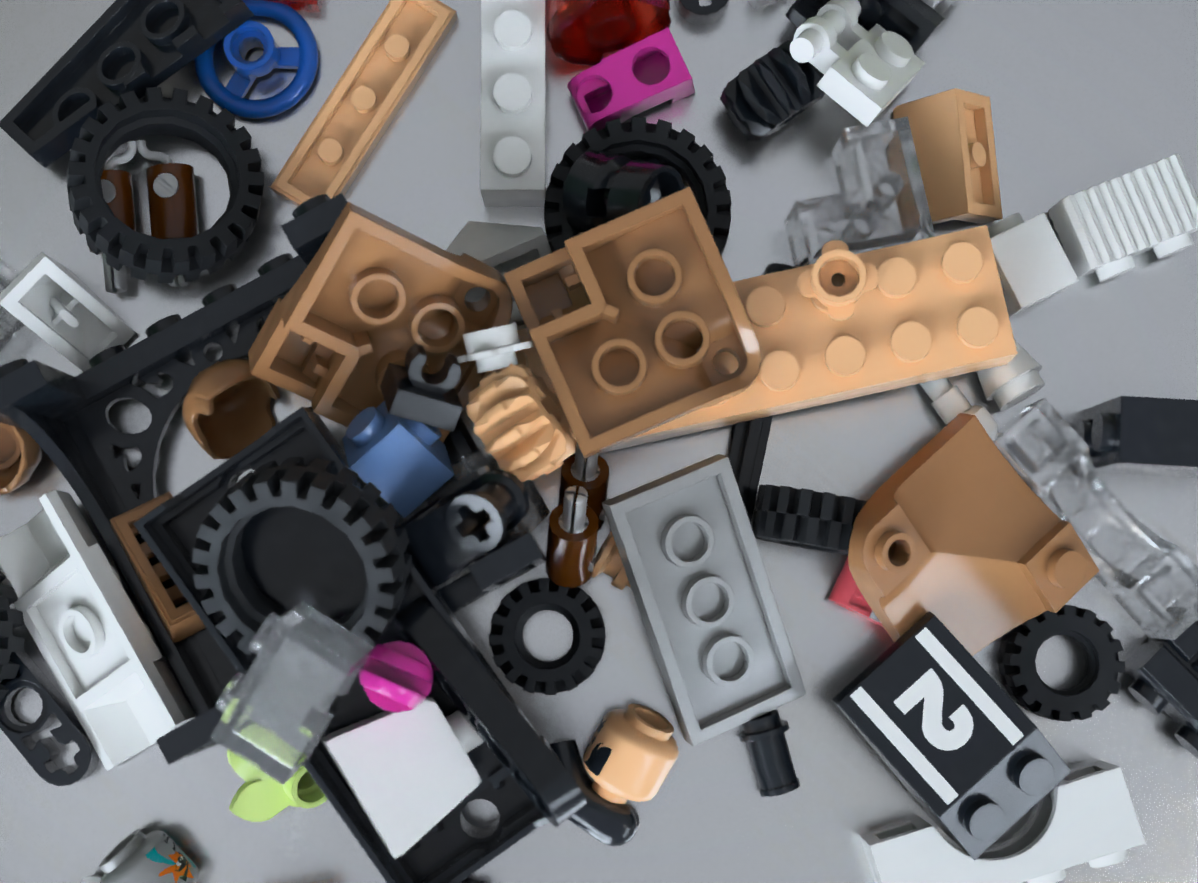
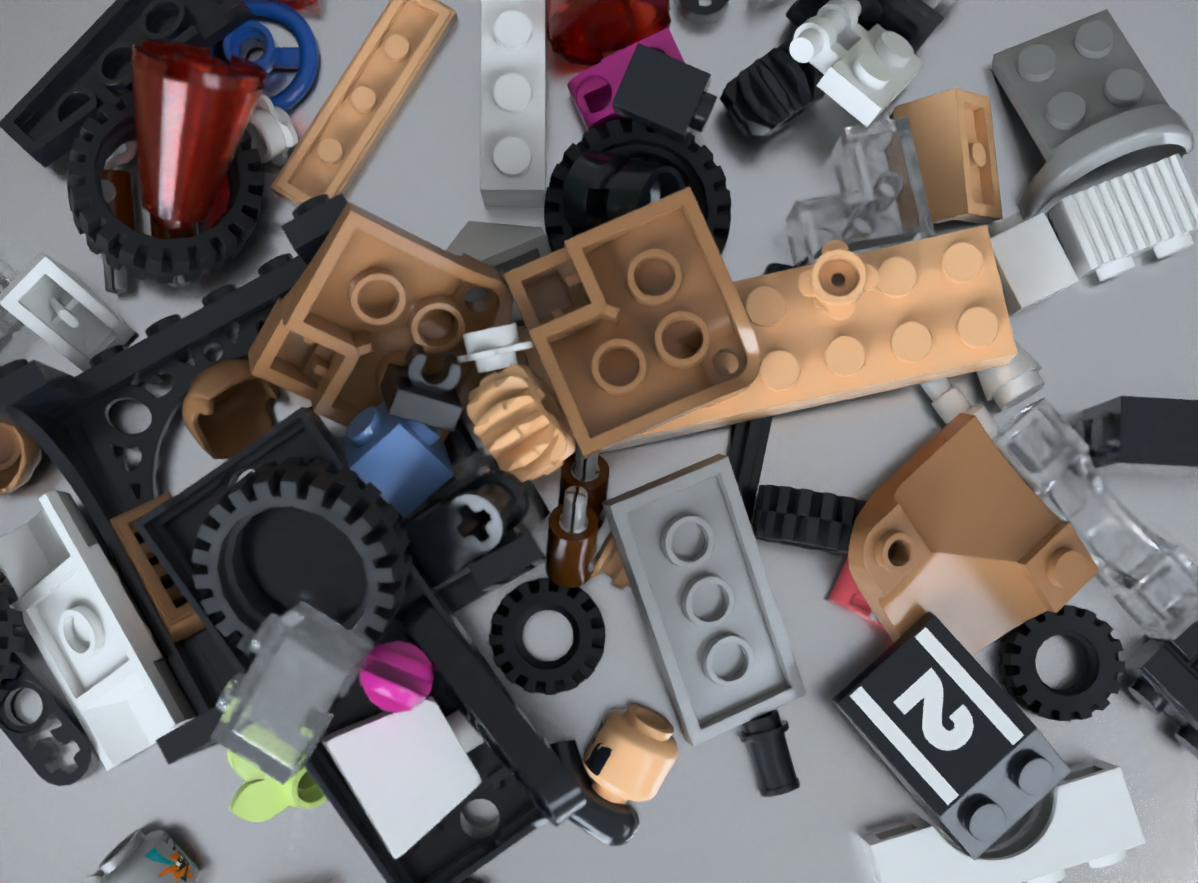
(188, 125): none -> clear red cone
(271, 132): none -> white plate
(664, 94): none -> black brick
(1084, 102): none -> light grey piece

